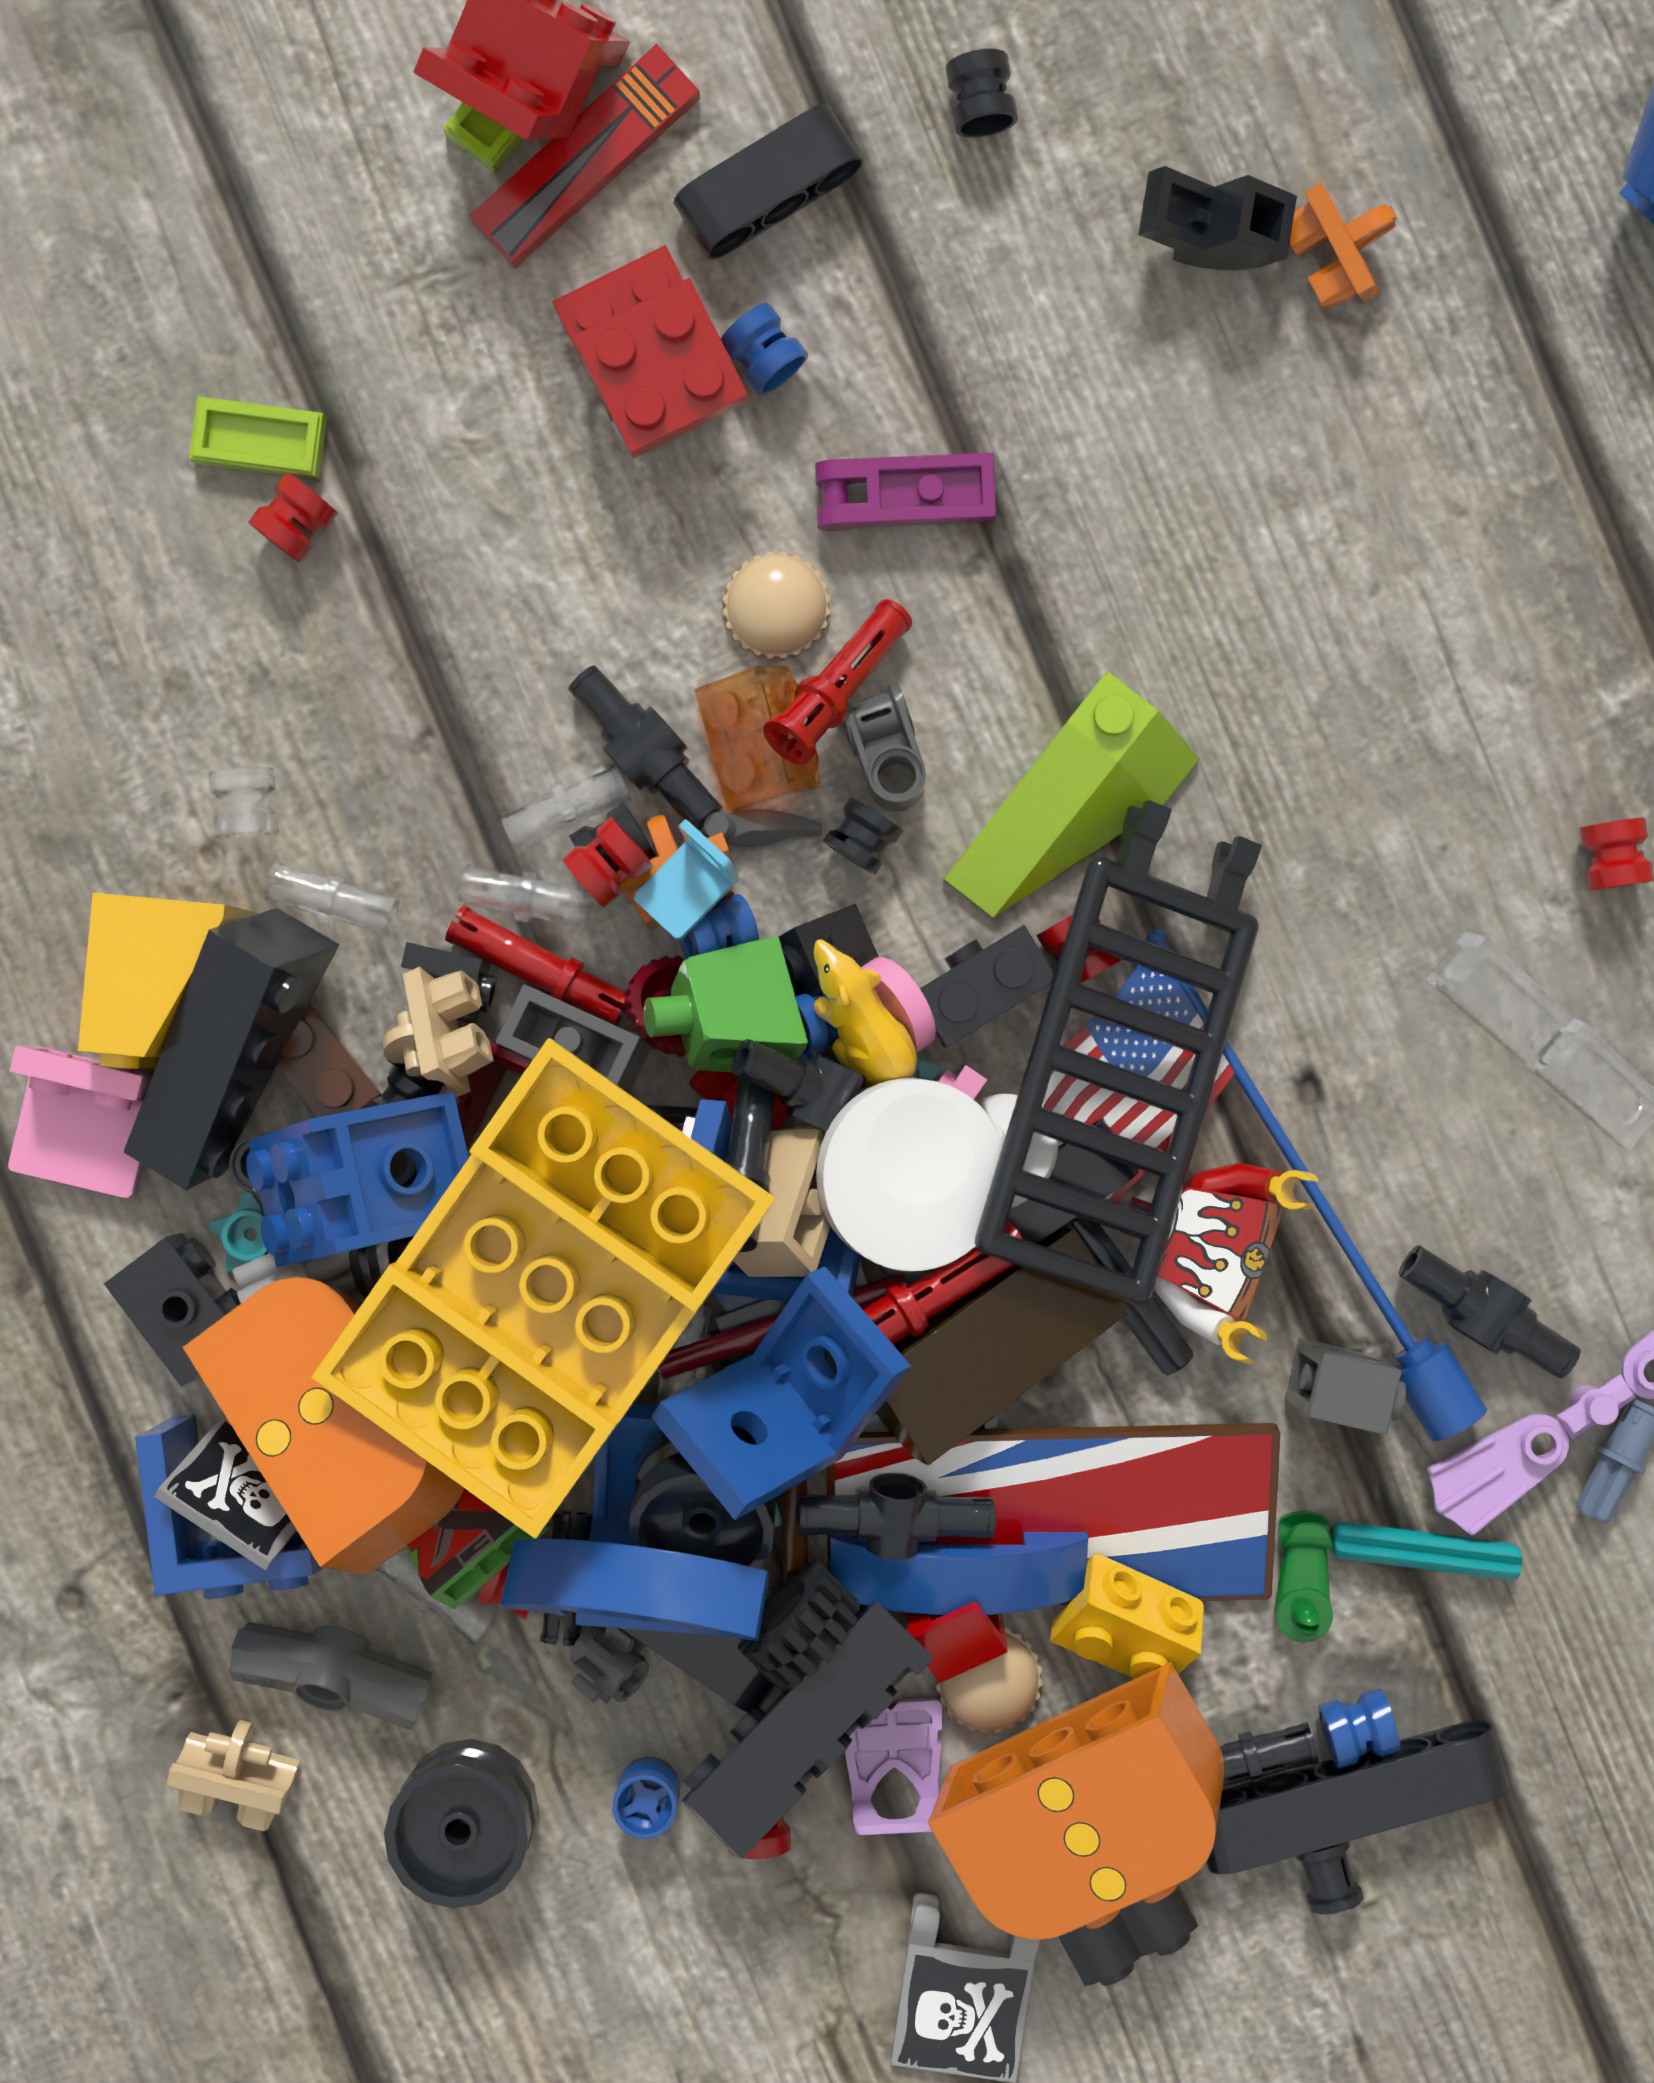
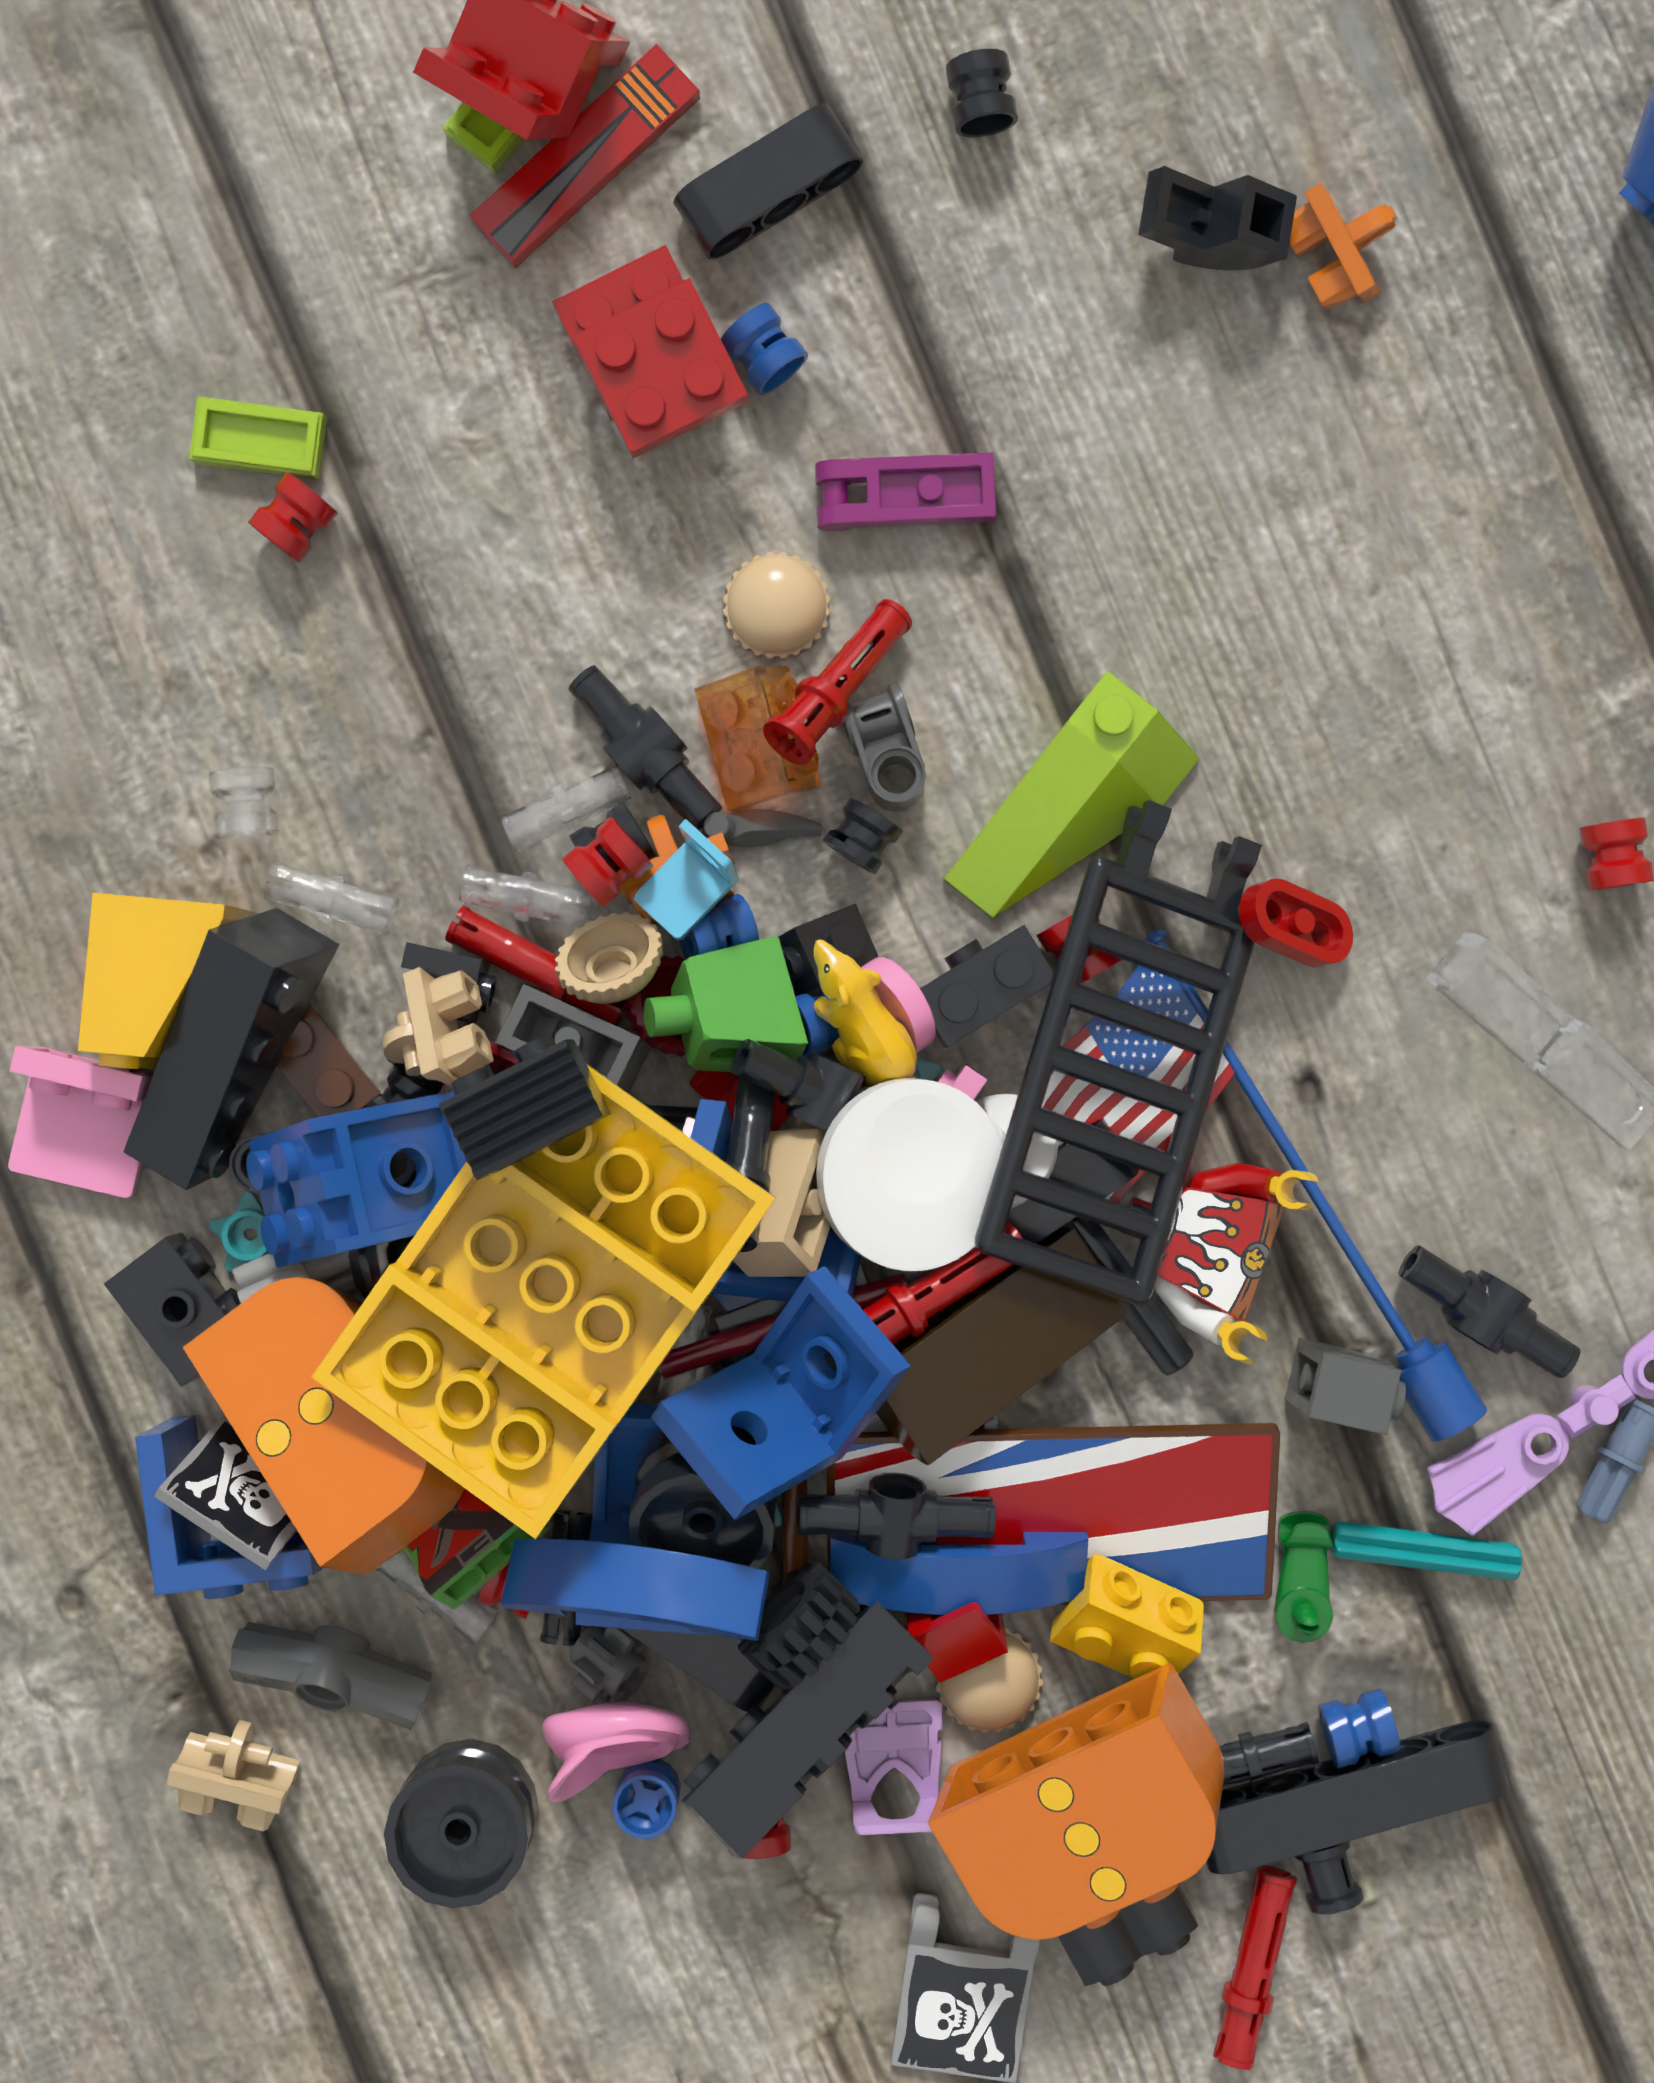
(523, 1107): none -> black brick
(609, 958): none -> tan hat
(609, 1738): none -> bright pink piece
(1248, 1992): none -> red pin
(1285, 917): none -> red plate

